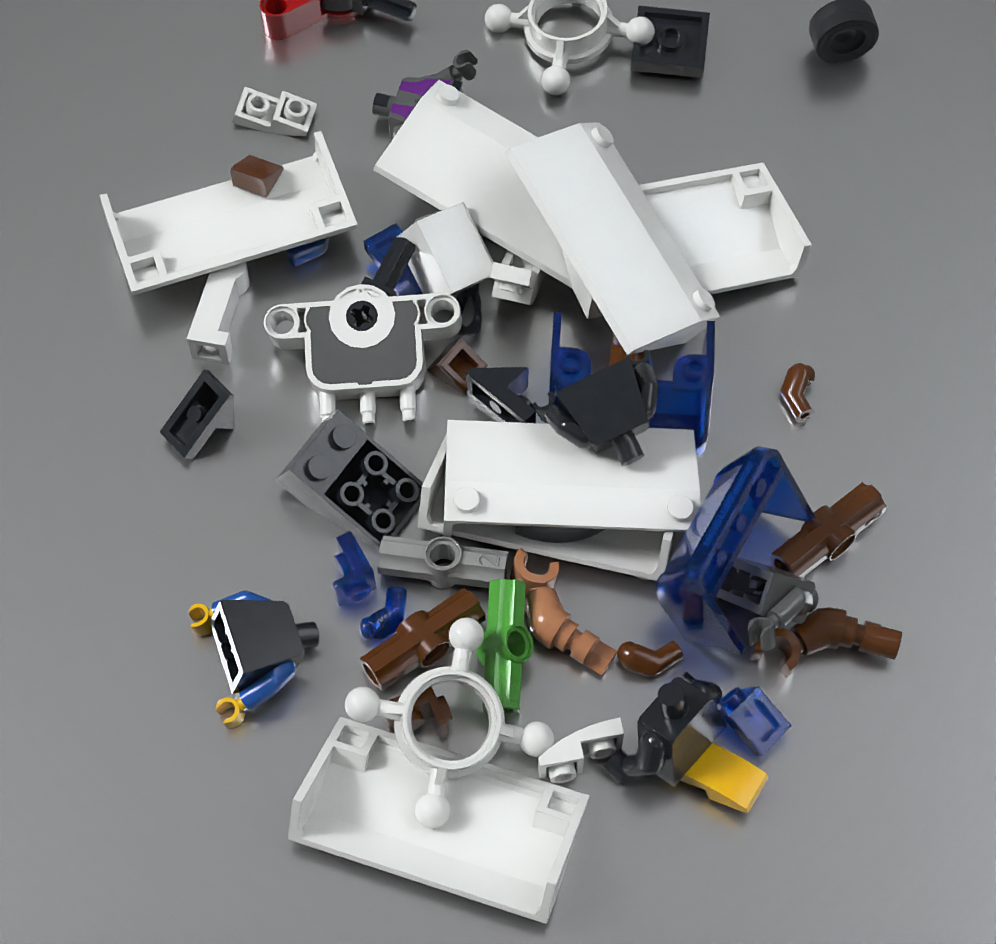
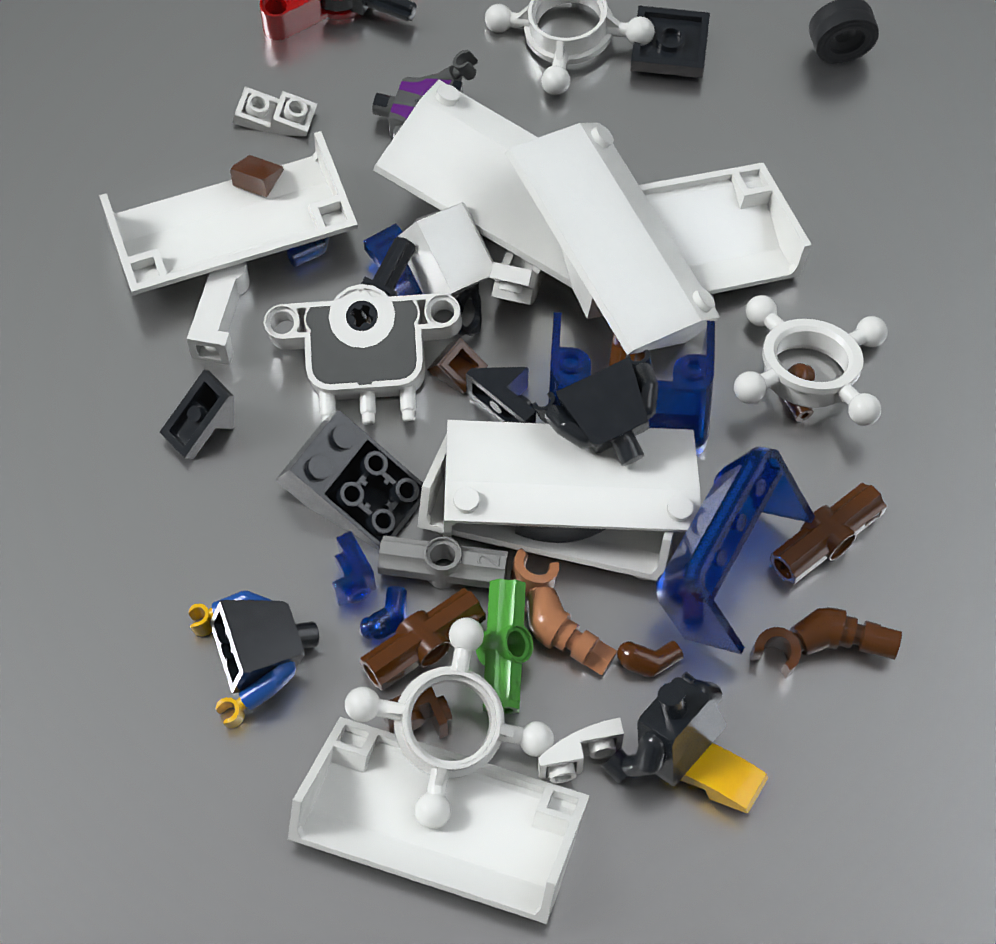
(753, 718): clear blue bracket -> none
(769, 593): dark grey torso -> none
(819, 336): none -> white piece

